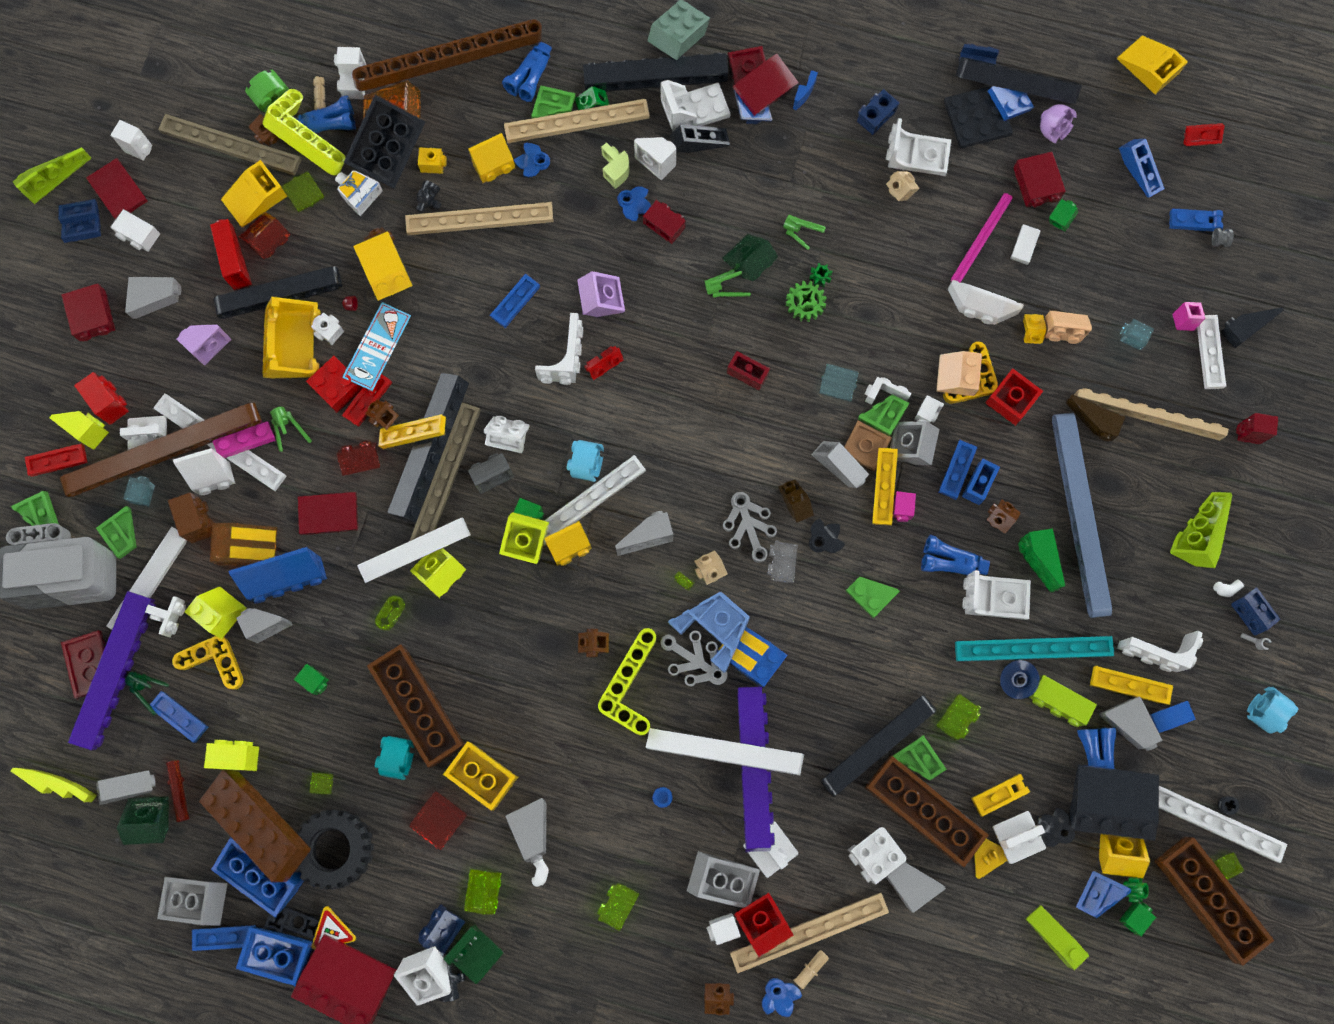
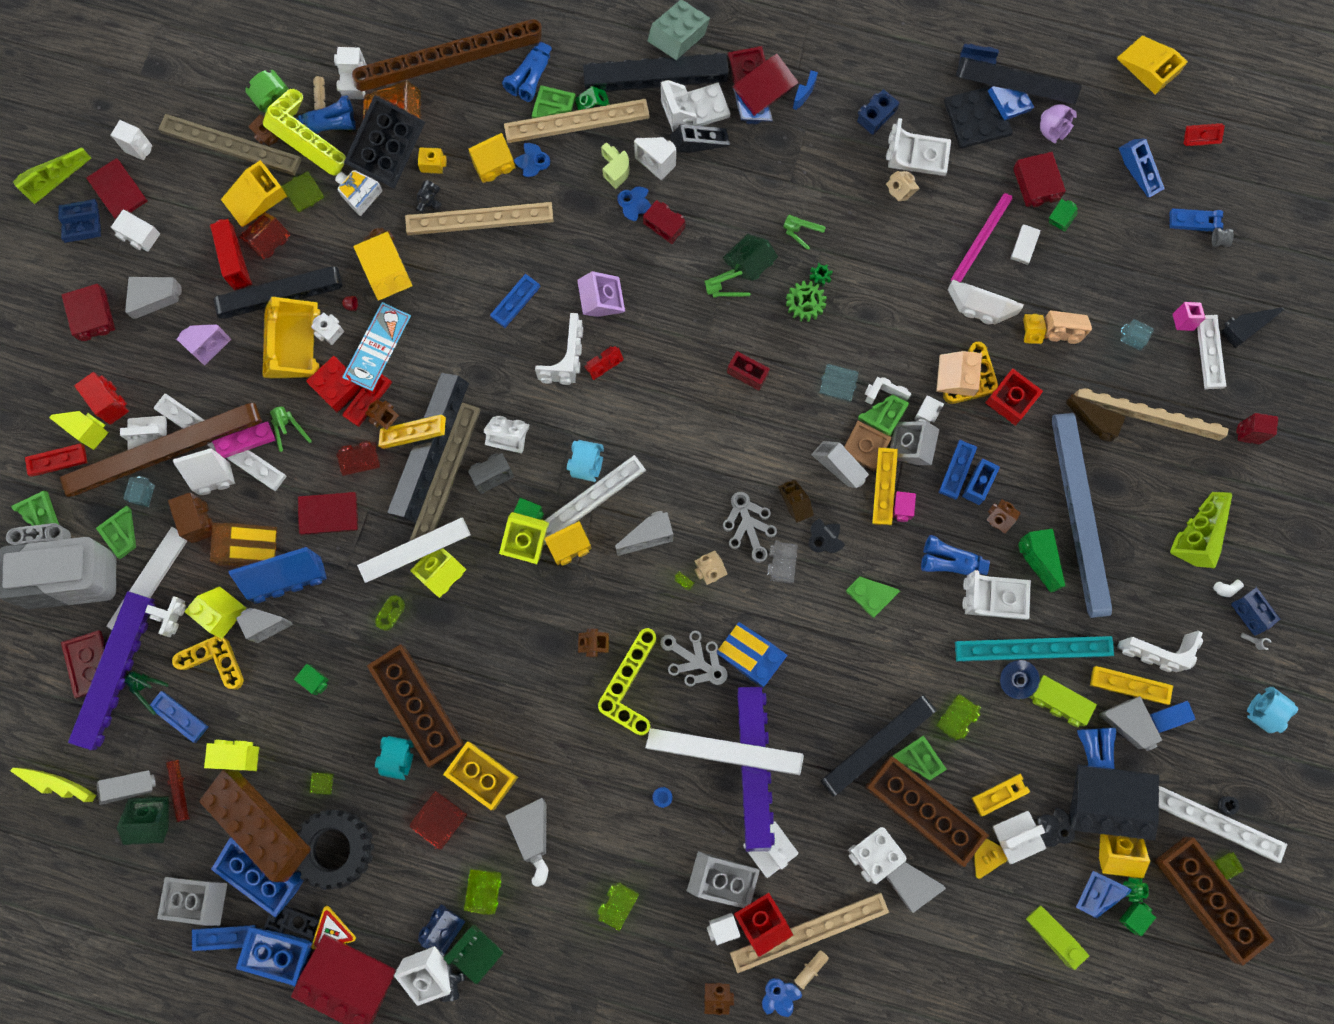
(722, 620): medium blue wing -> none

